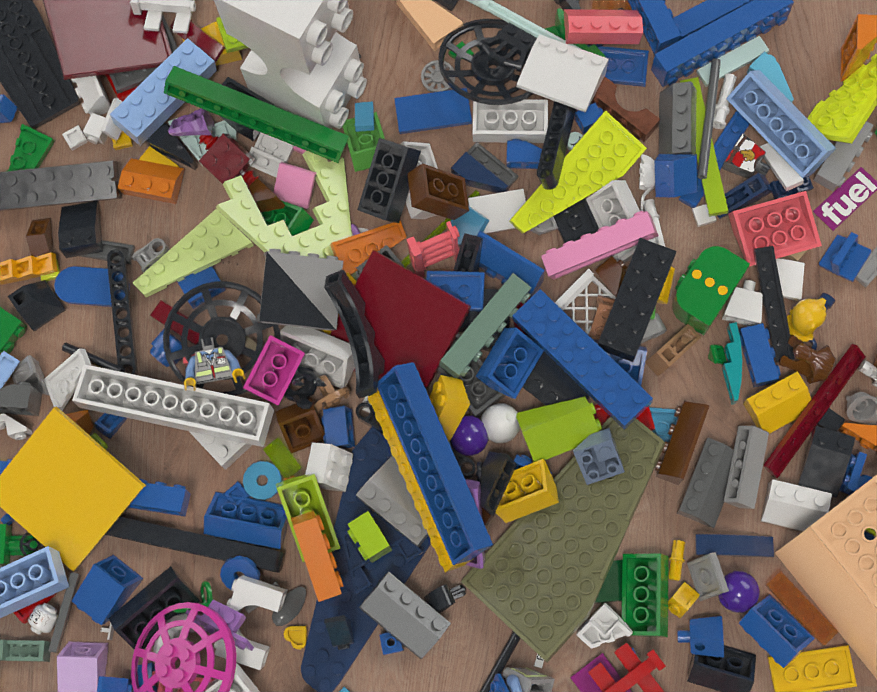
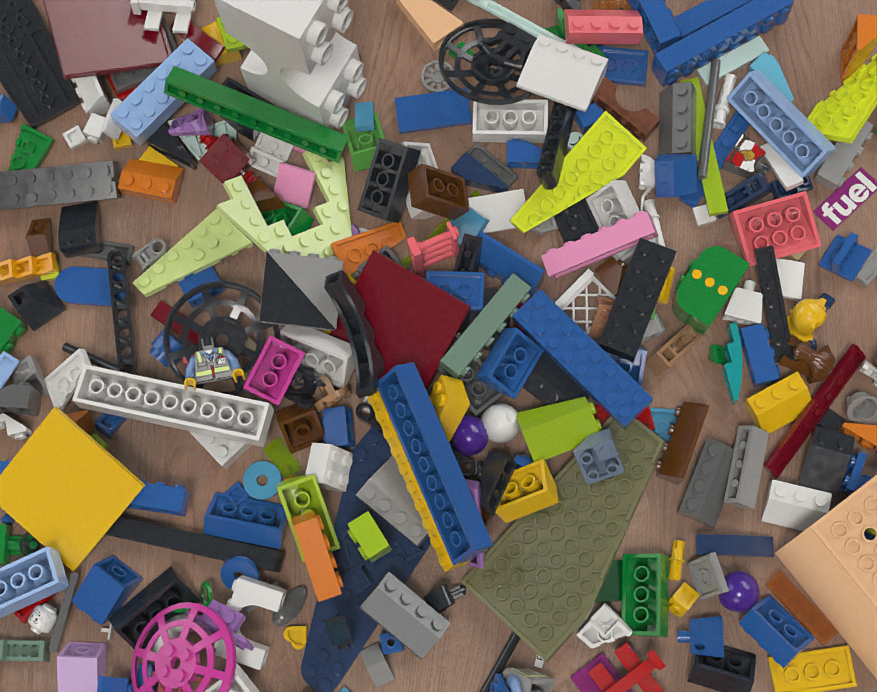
(377, 665): none -> light grey slope

